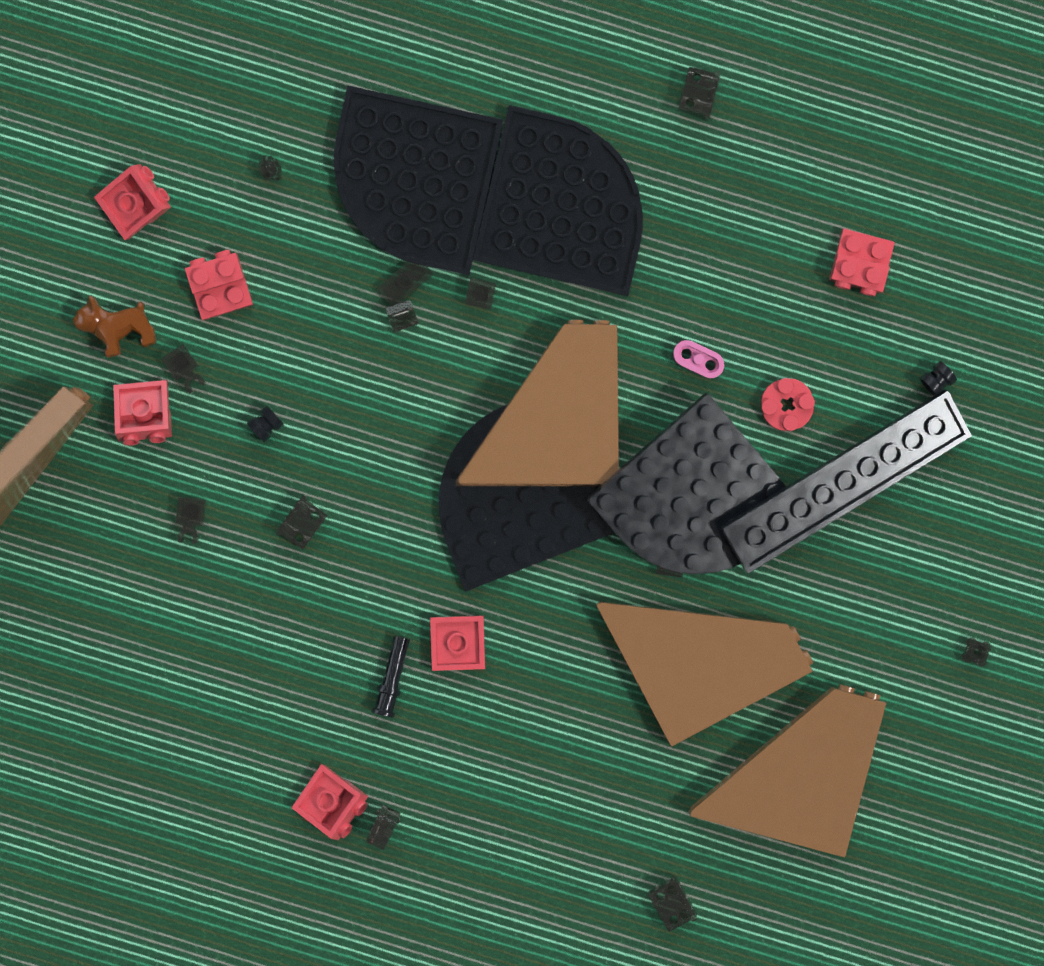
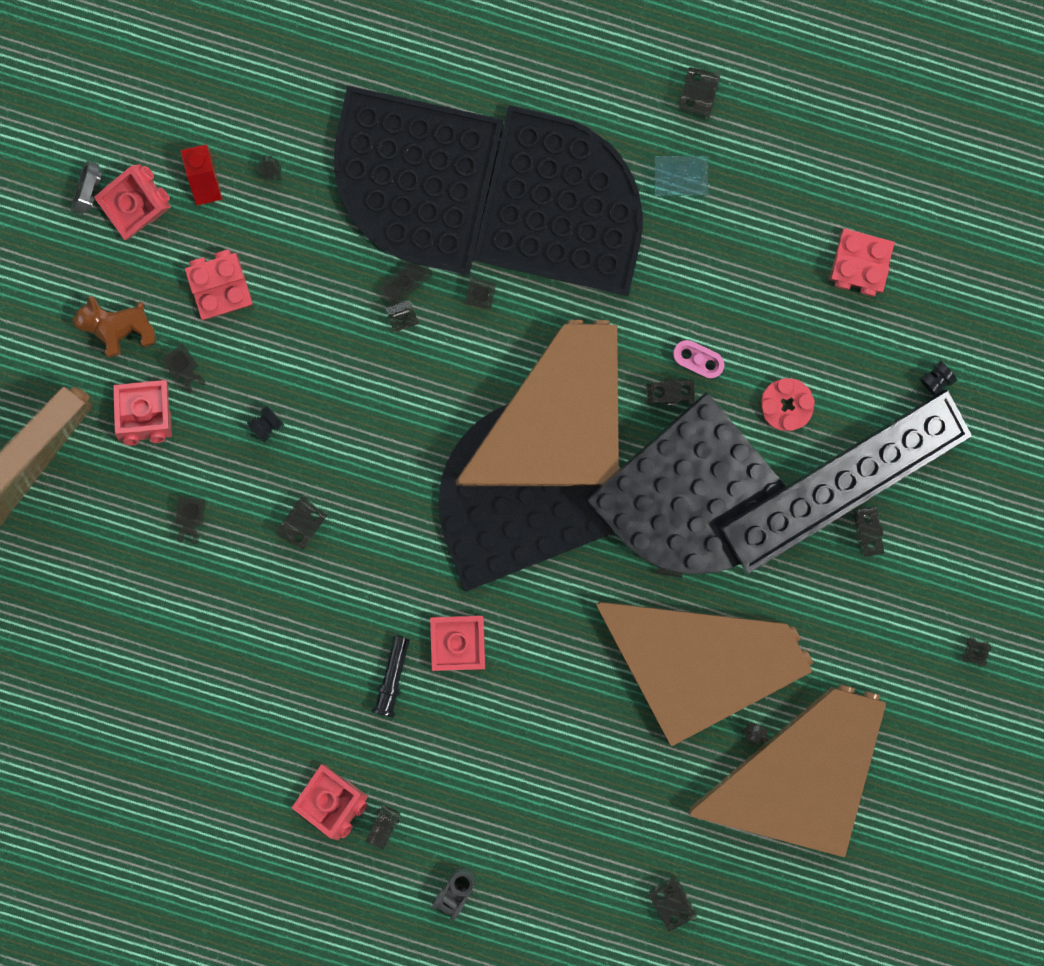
(82, 198): none -> dark grey plate
(201, 174): none -> red slope
(452, 897): none -> dark grey piece
(670, 392): none -> clear smoke piece
(681, 175): none -> clear light blue plate
(755, 733): none -> clear smoke plate
(868, 531): none -> clear smoke piece

